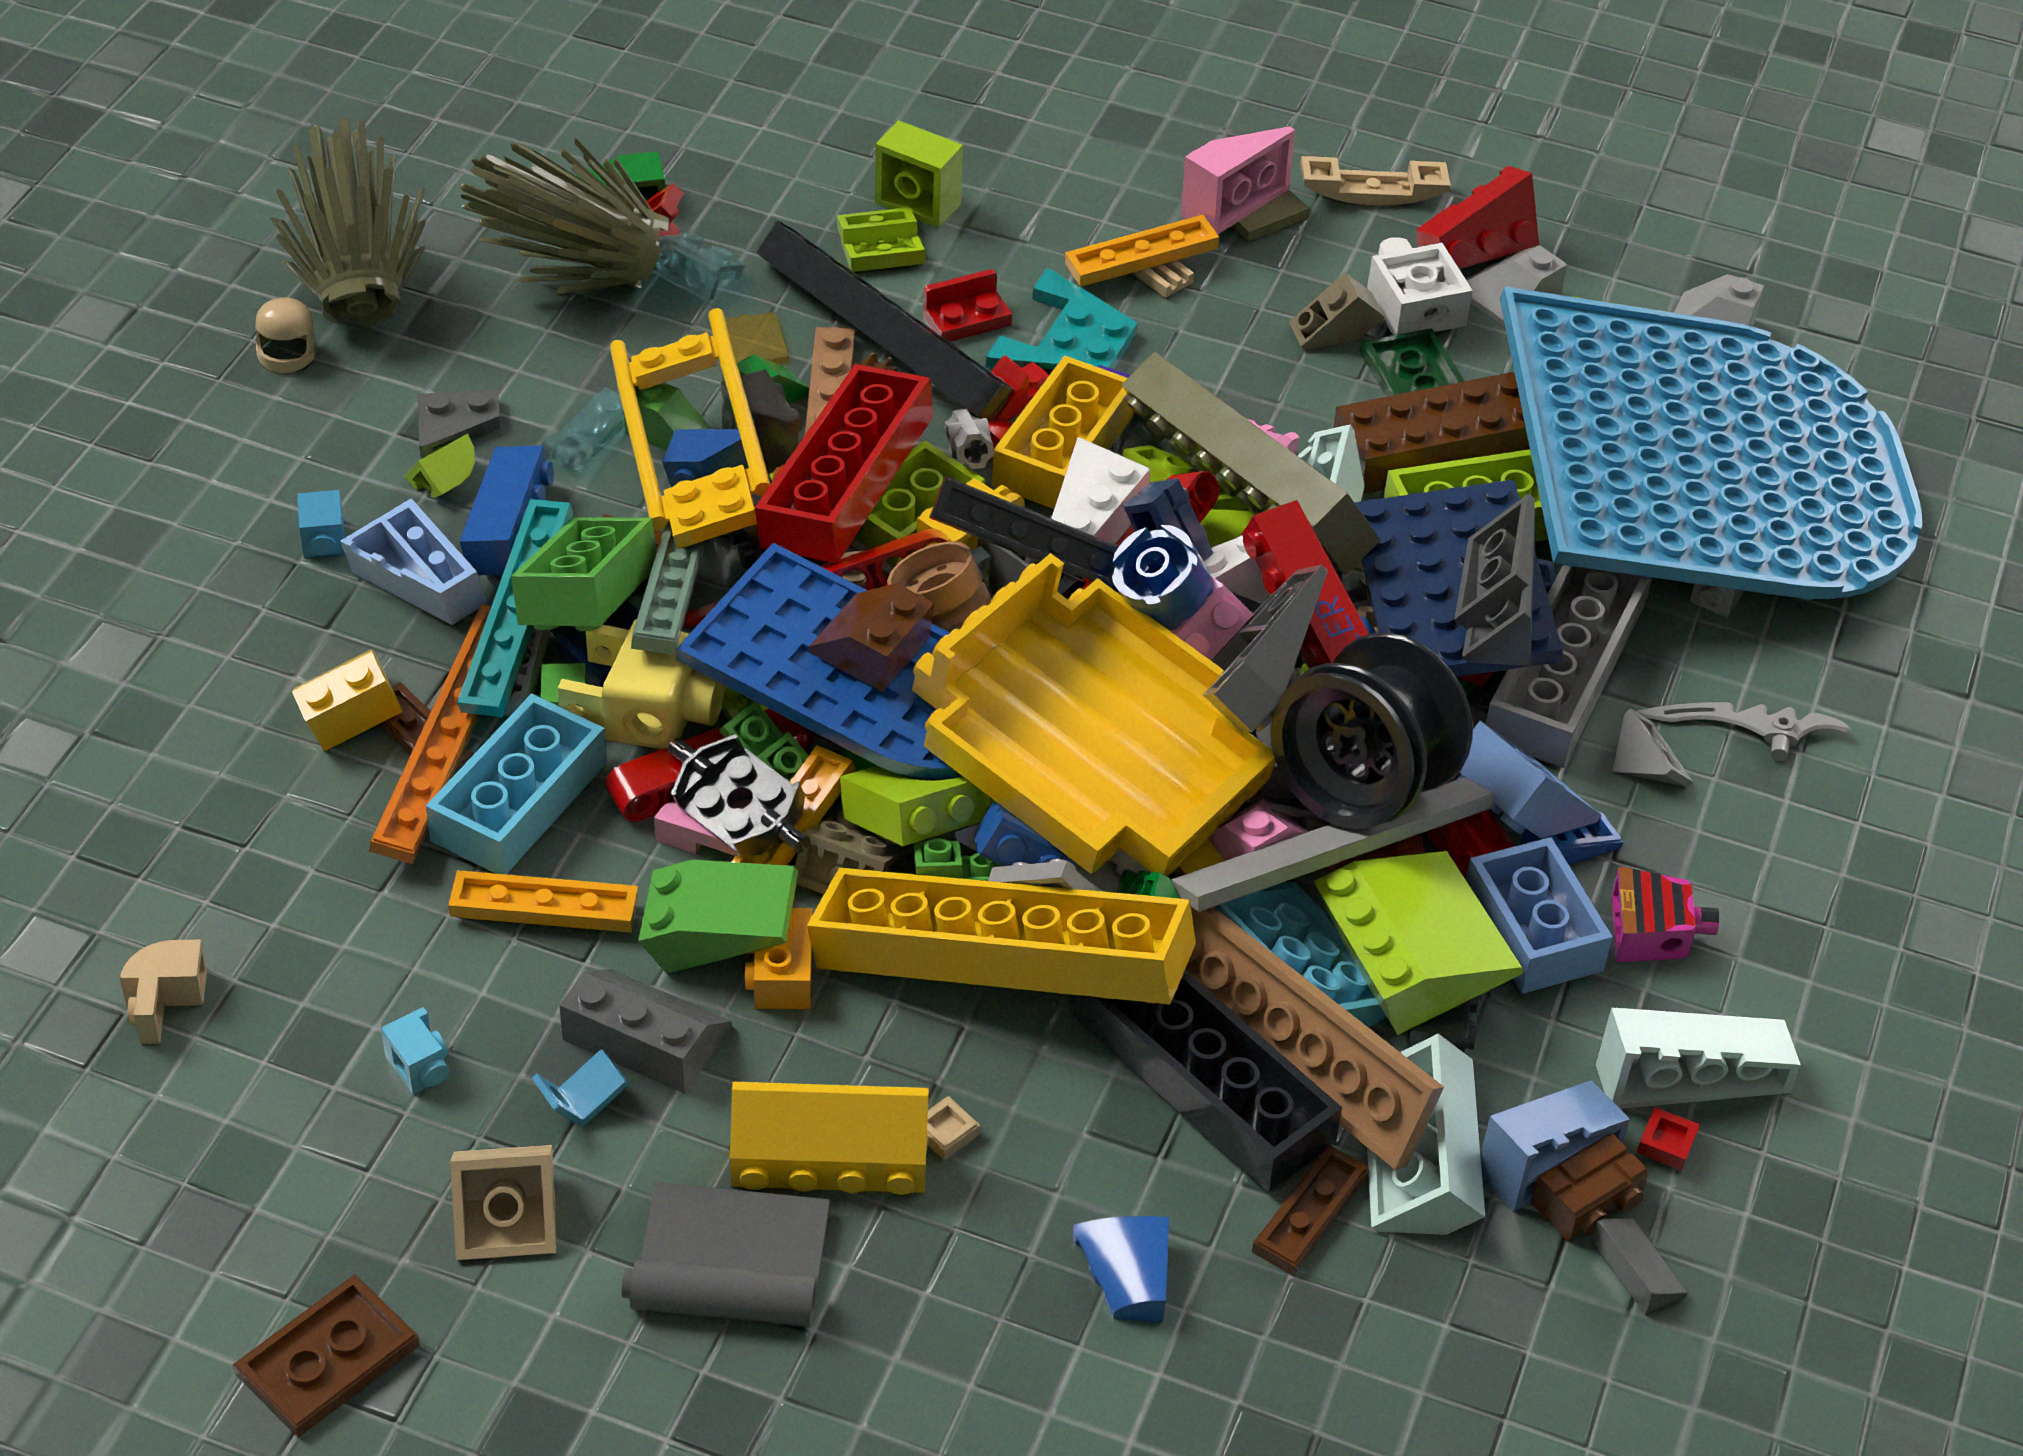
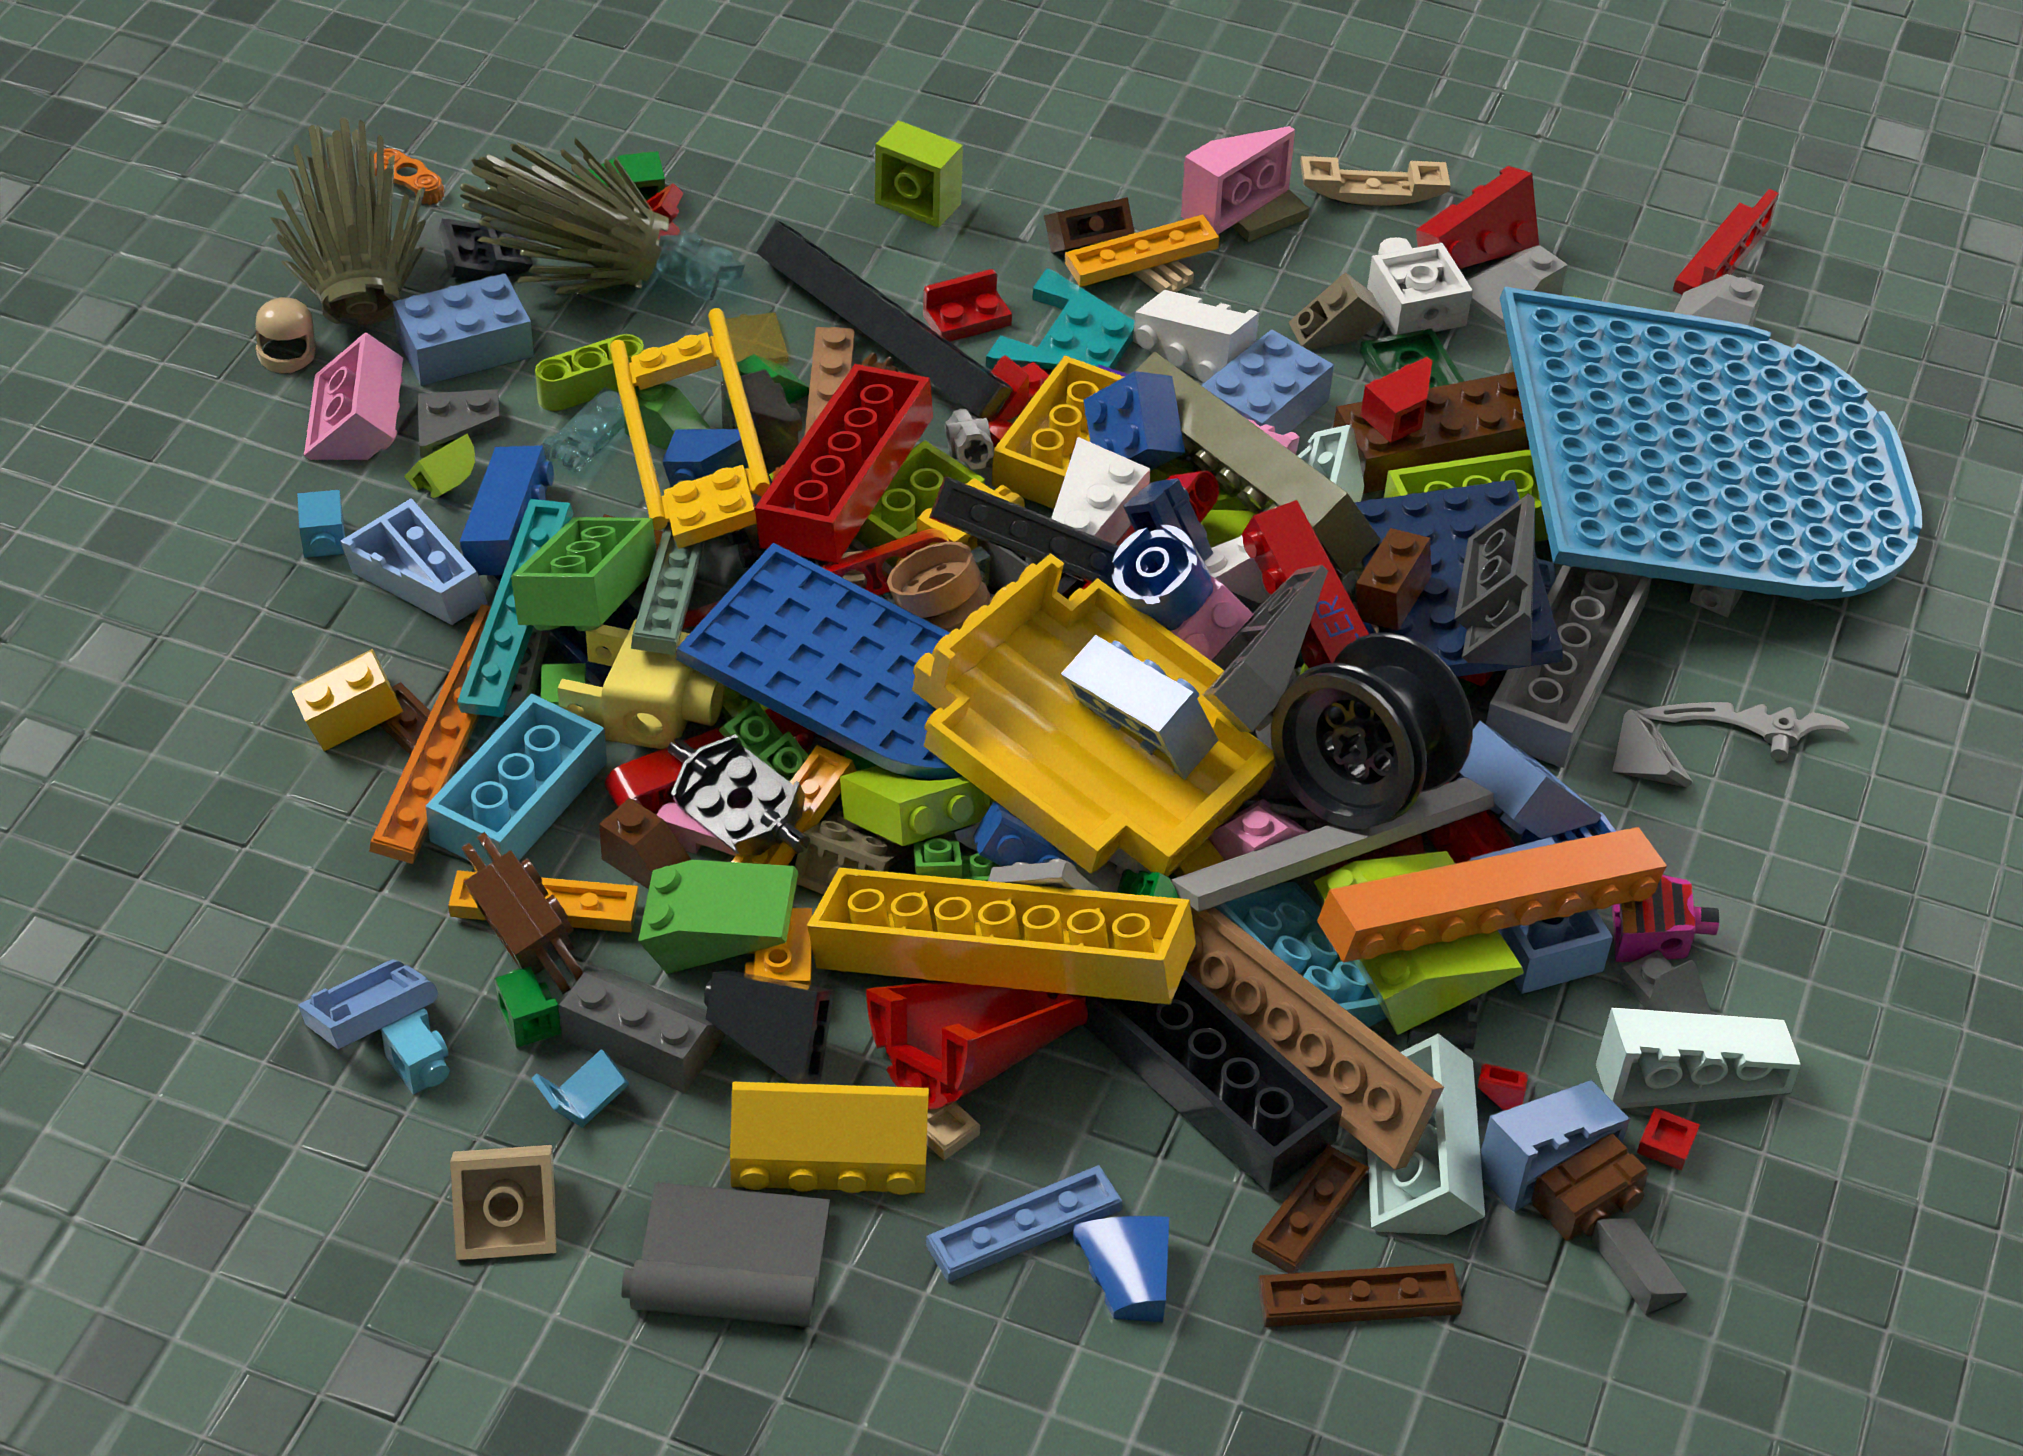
(161, 977): tan brick -> none
(326, 1355): reddish brown tile -> none
(355, 403): none -> bright pink slope
(367, 1002): none -> medium blue container
(423, 178): none -> orange piece
(463, 329): none -> medium blue brick
(478, 259): none -> black slope
(516, 909): none -> reddish brown brick
(527, 1007): none -> green brick
(580, 373): none -> lime beam
(638, 842): none -> reddish brown slope
(773, 1020): none -> black slope
(876, 634): reddish brown slope -> none
(880, 239): lime slope -> none
(964, 1033): none -> red cone
(1023, 1223): none -> medium blue tile
(1089, 224): none -> reddish brown brick
(1137, 419): none -> blue brick
(1142, 700): none -> wedge
(1194, 334): none -> white wedge
(1274, 382): none -> medium blue brick
(1359, 1295): none -> reddish brown tile
(1394, 579): none -> reddish brown brick
(1398, 400): none -> red slope
(1490, 894): none -> orange brick
(1503, 1085): none -> red slope
(1665, 987): none -> dark grey slope
(1729, 243): none -> red fence

